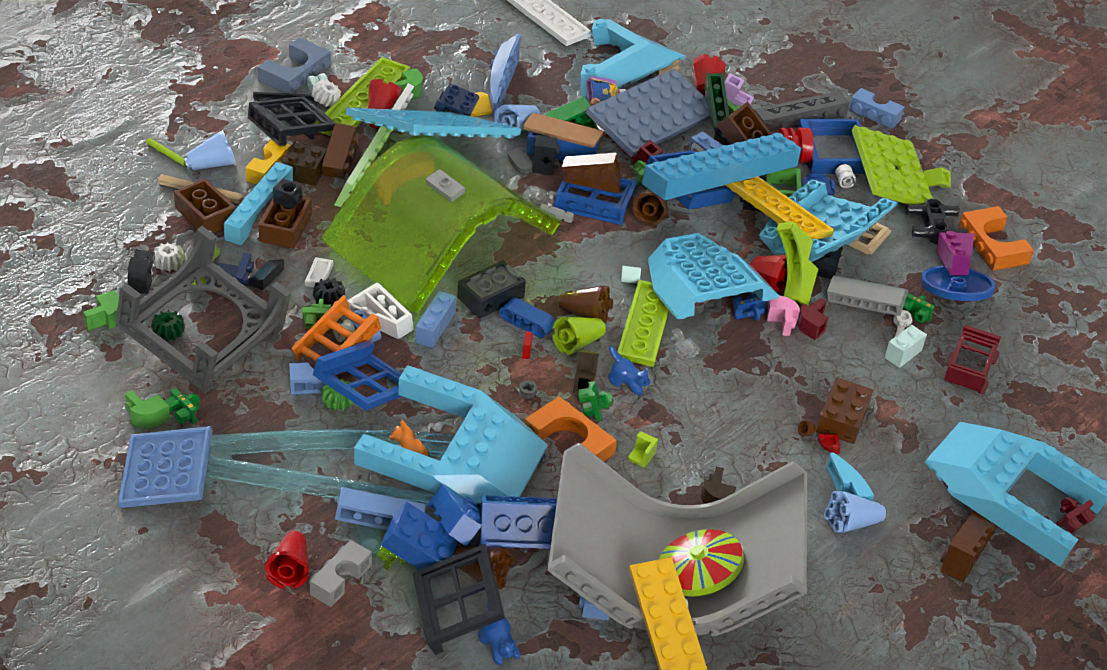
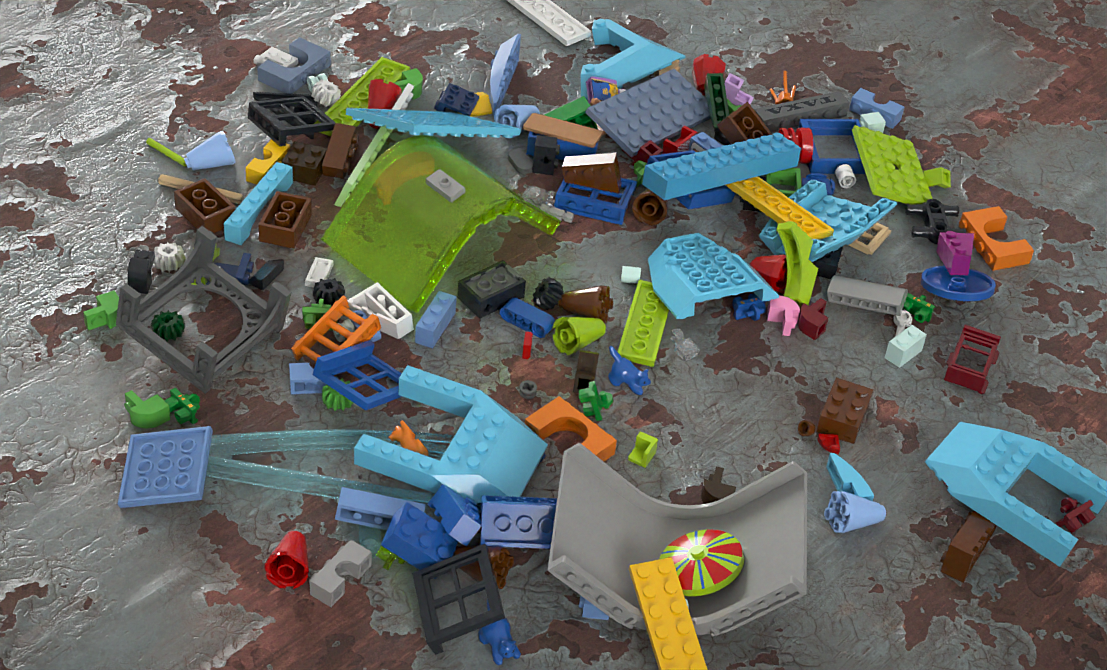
(276, 56): none -> white plate
(287, 193): black brick -> none
(548, 293): none -> black gear
(681, 144): none -> red panel
(784, 96): none -> orange plant
(872, 121): none -> light aqua brick

